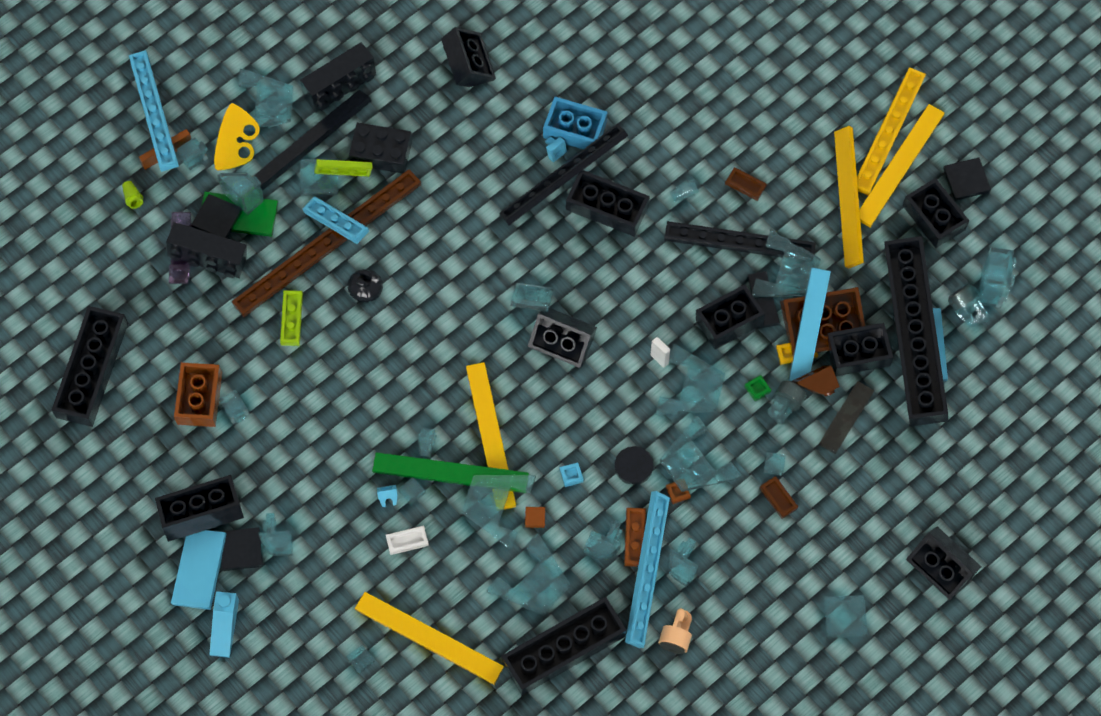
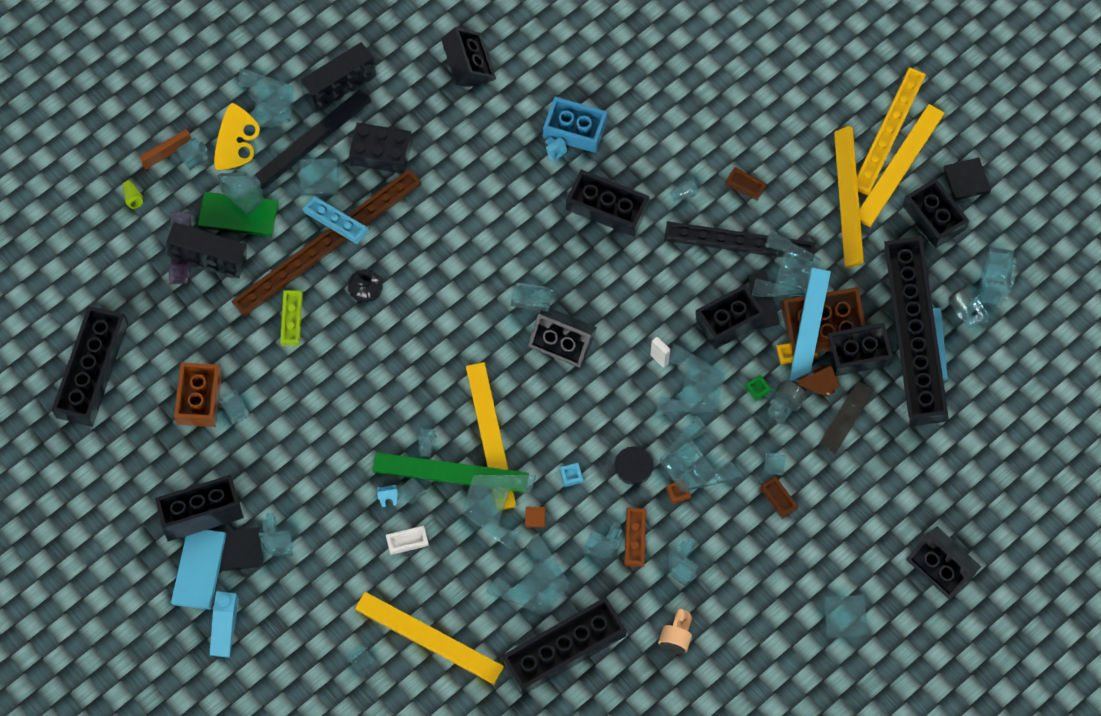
(153, 111): medium azure tile -> none
(217, 216): black tile -> none
(347, 168): lime tile -> none
(563, 174): black tile -> none
(647, 569): medium azure tile -> none

